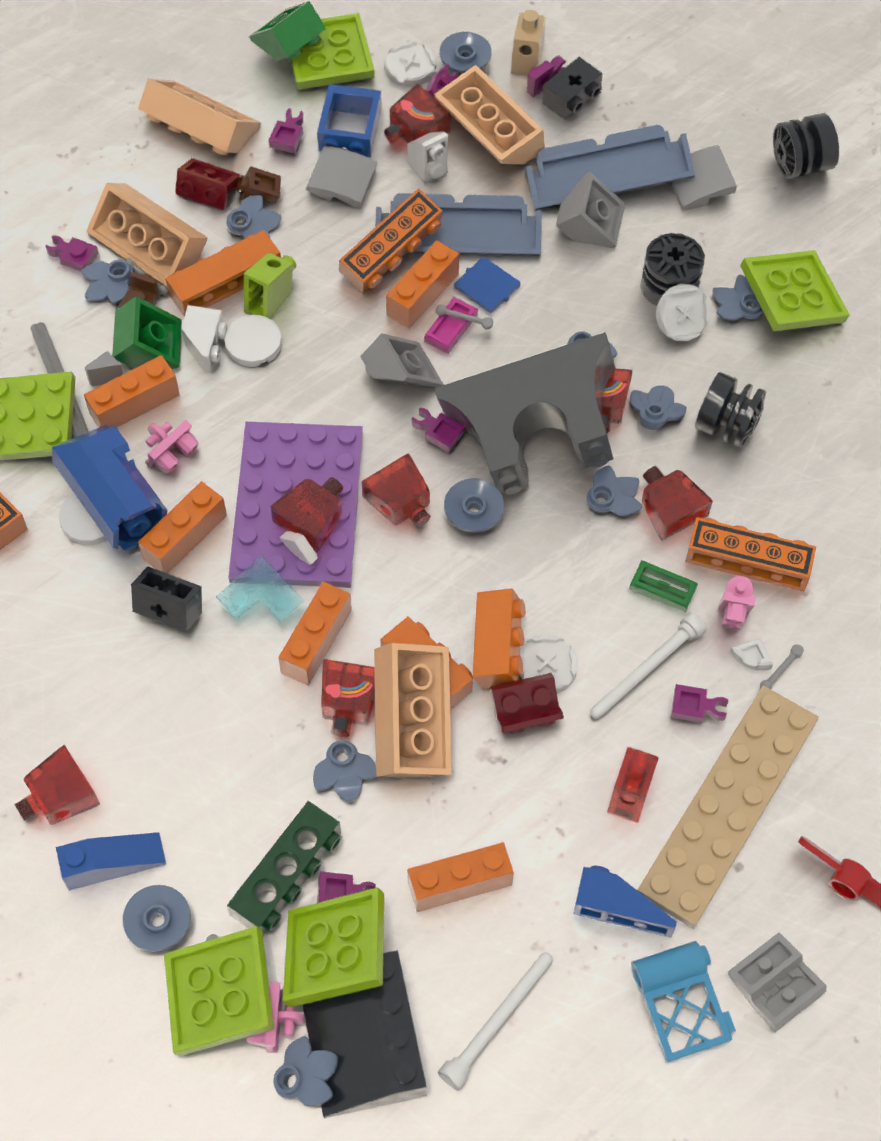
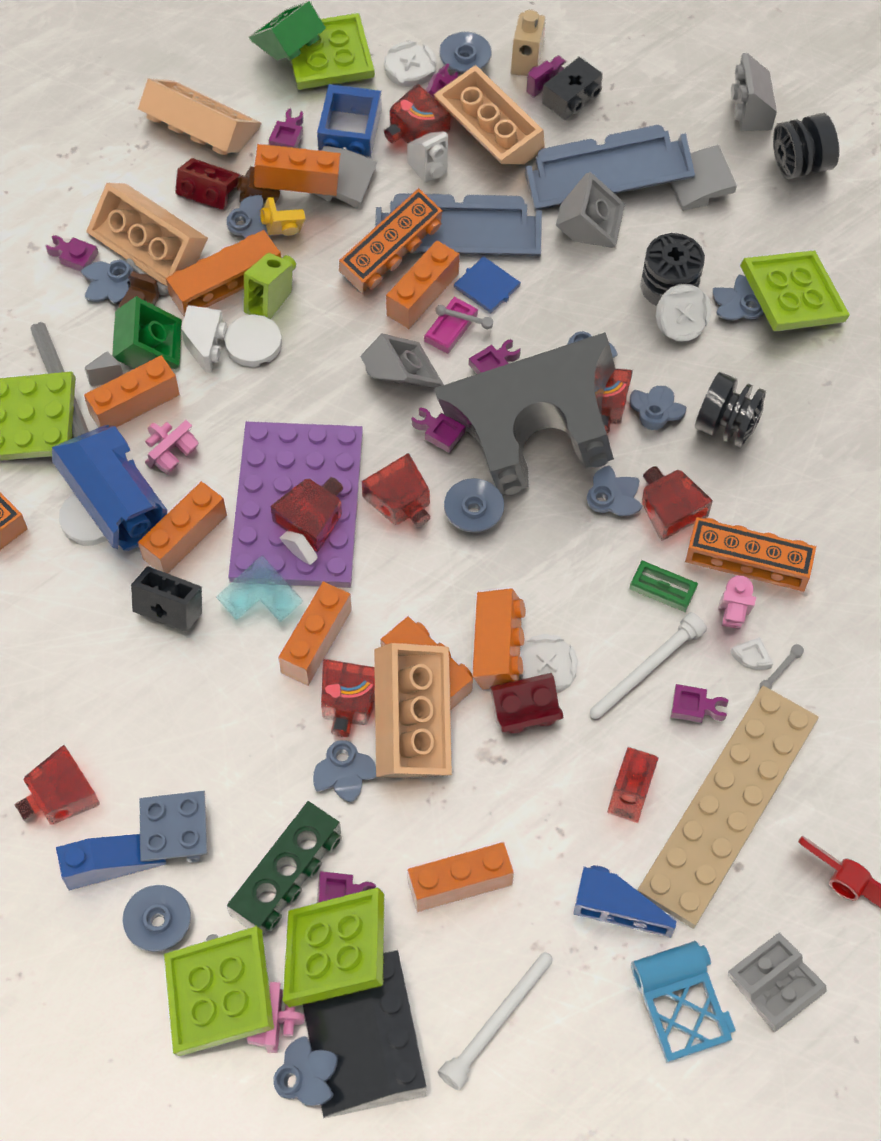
(173, 826): none -> sand blue hinge
(281, 222): none -> yellow bracket
(296, 169): none -> orange brick
(491, 358): none -> magenta plate
(753, 95): none -> light grey slope

